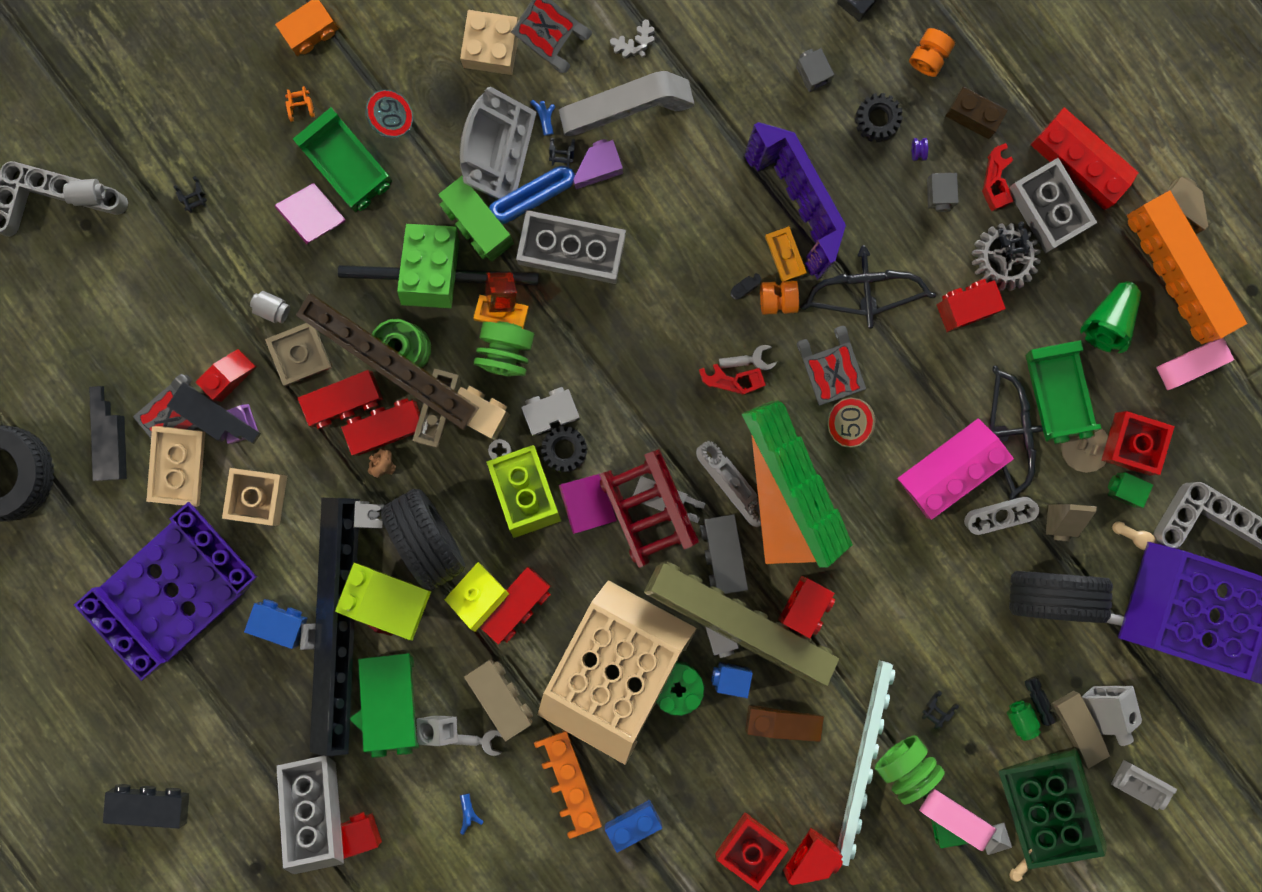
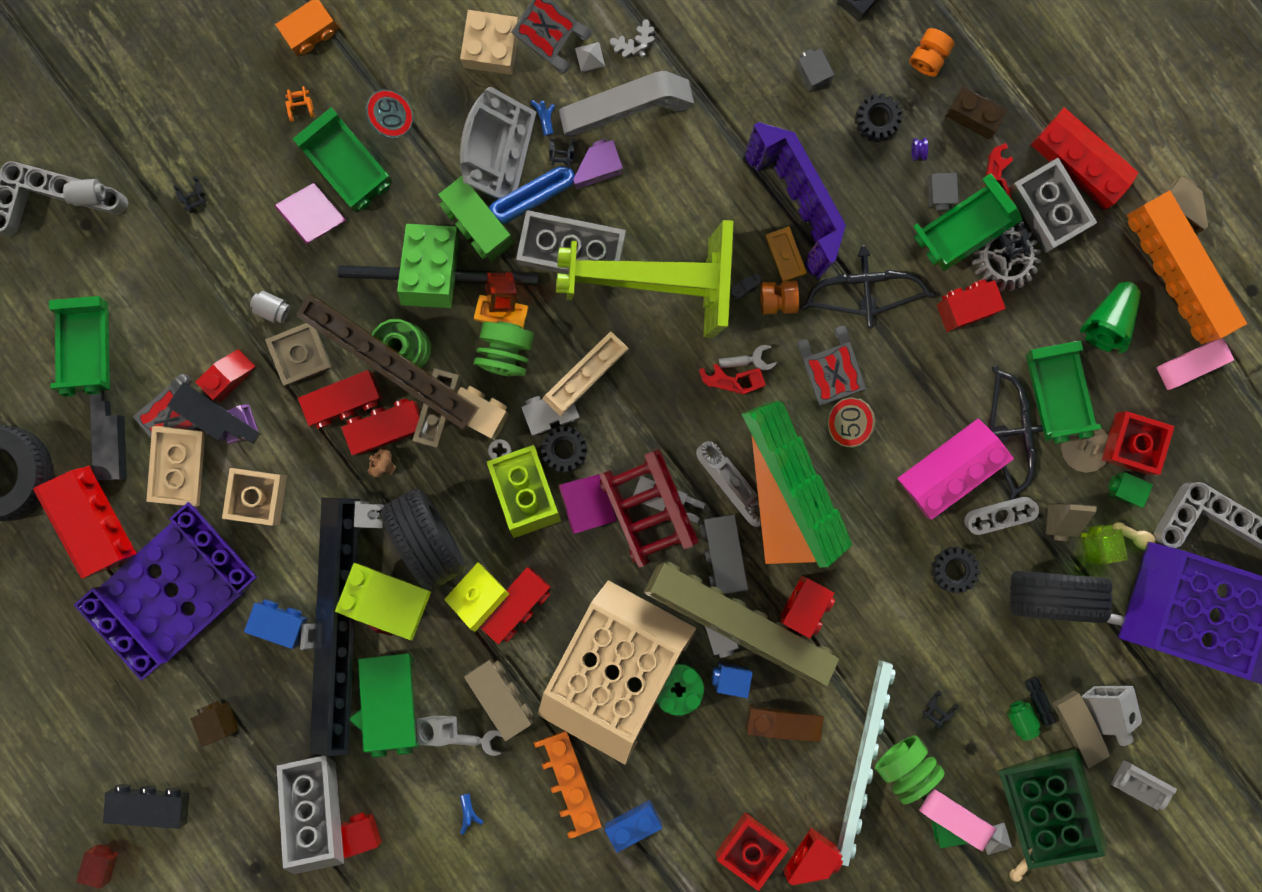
(81, 345): none -> green panel
(85, 522): none -> red slope
(97, 866): none -> clear red brick
(214, 723): none -> dark brown brick
(585, 373): none -> tan tile
(590, 57): none -> light grey slope
(684, 278): none -> lime piece
(968, 225): none -> green panel
(970, 574): none -> black tyre
(1104, 544): none -> clear neon green brick

